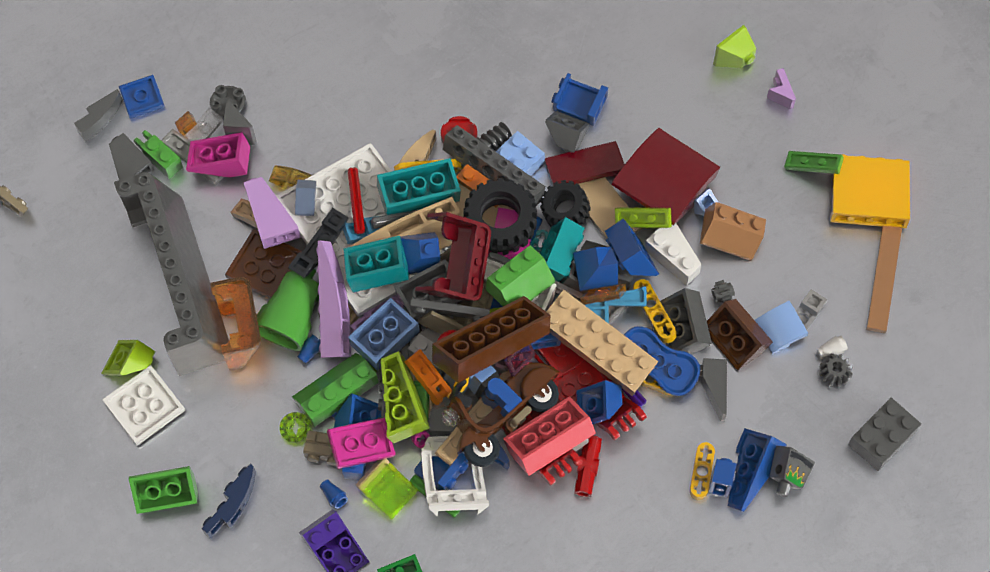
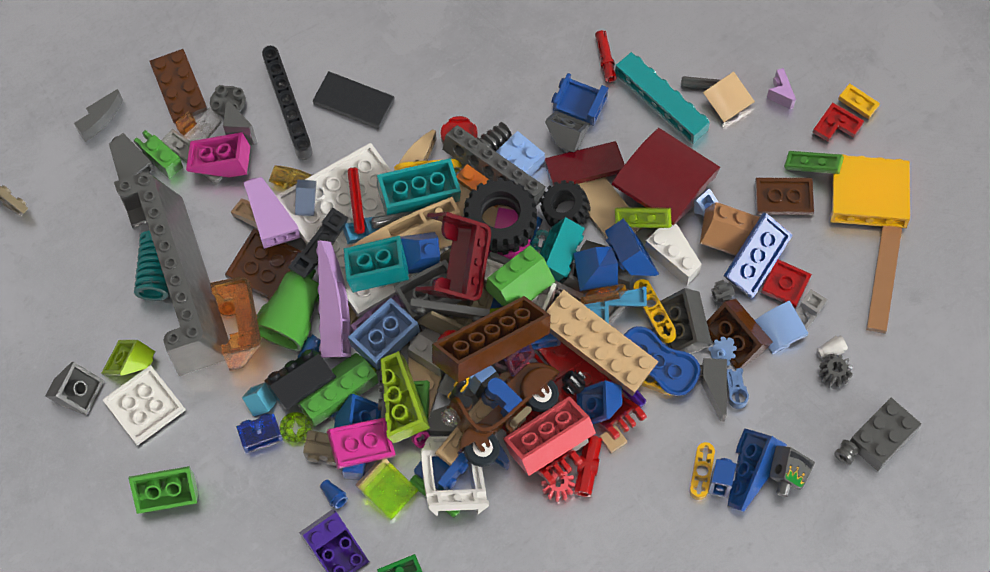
(75, 388): none -> dark grey slope
(141, 96): blue tile -> none
(149, 277): none -> teal piece
(178, 84): none -> reddish brown plate
(237, 497): dark blue slope -> none
(259, 399): none -> medium azure panel
(269, 433): none -> clear blue brick
(287, 109): none -> black beam
(299, 378): none -> black slope
(353, 99): none -> black tile
(428, 376): orange plate -> none
(562, 491): none -> coral gear
(573, 382): none -> black gear
(607, 62): none -> red pin
(613, 445): none -> tan tile
(662, 97): none -> teal brick
(696, 82): none -> dark grey axle
(723, 349): none -> light blue piece
(728, 97): none -> tan slope
(735, 50): lime slope -> none
(735, 386): none -> medium blue piece
(758, 255): none -> tile
(784, 196): none -> reddish brown plate
(786, 283): none -> red plate
(835, 119): none -> red plate
(847, 451): none -> dark grey wheel
(859, 101): none -> yellow plate

